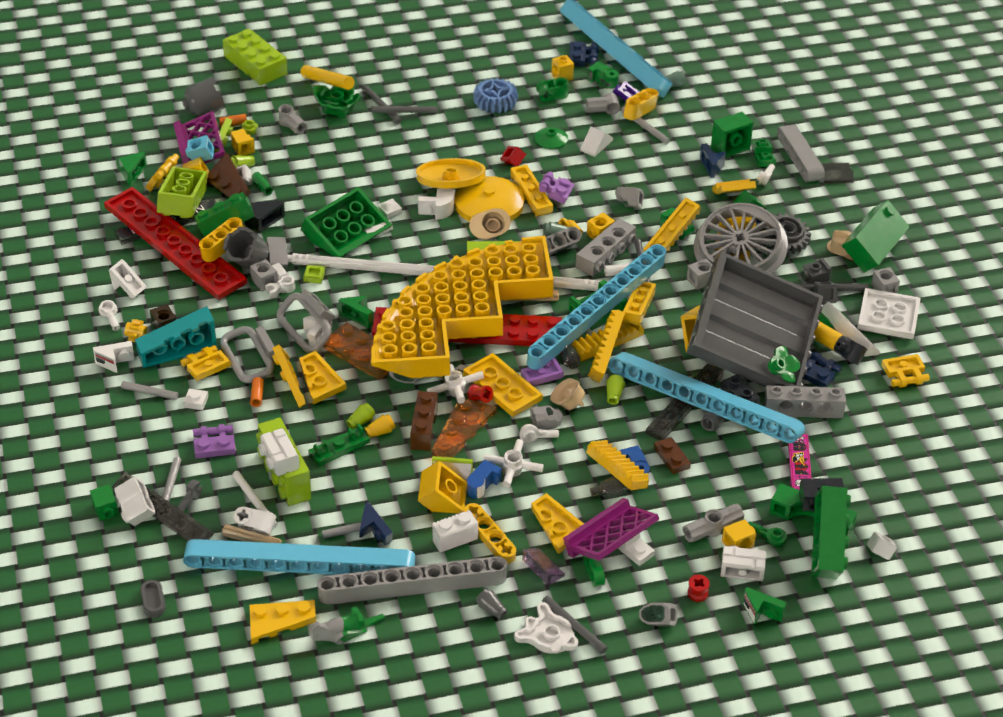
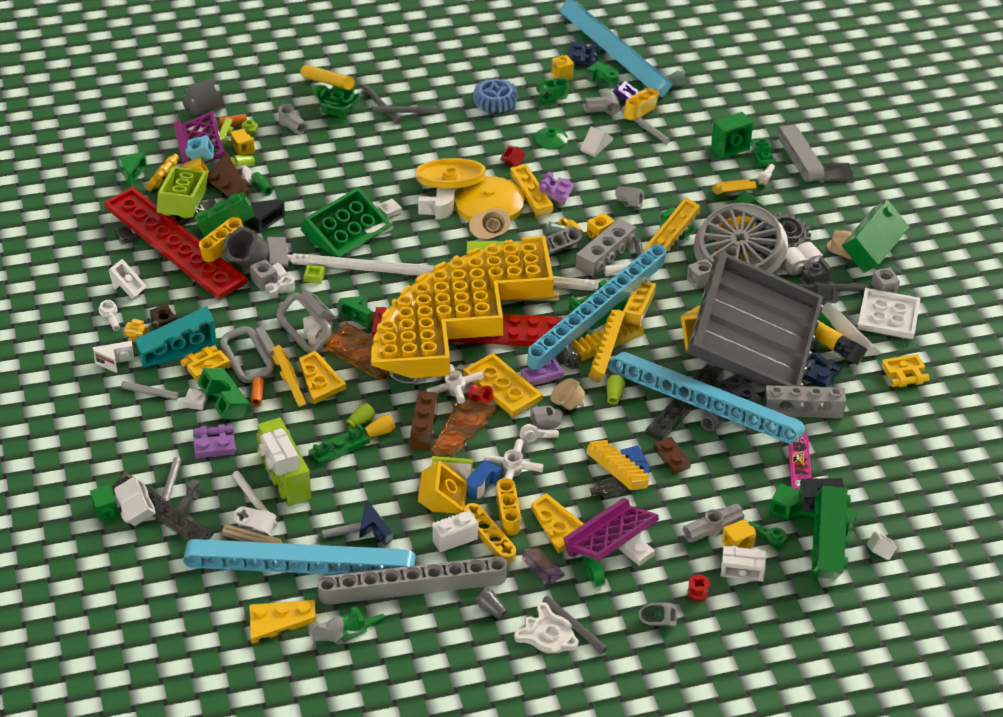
(152, 598): dark grey tile -> none
(231, 401): none -> green arch
(255, 56): lime brick -> none
(508, 507): none -> yellow beam
(712, 161): dark blue slope -> none
(760, 603): green slope -> none
(784, 364): green plate -> none
(800, 256): none -> white brick

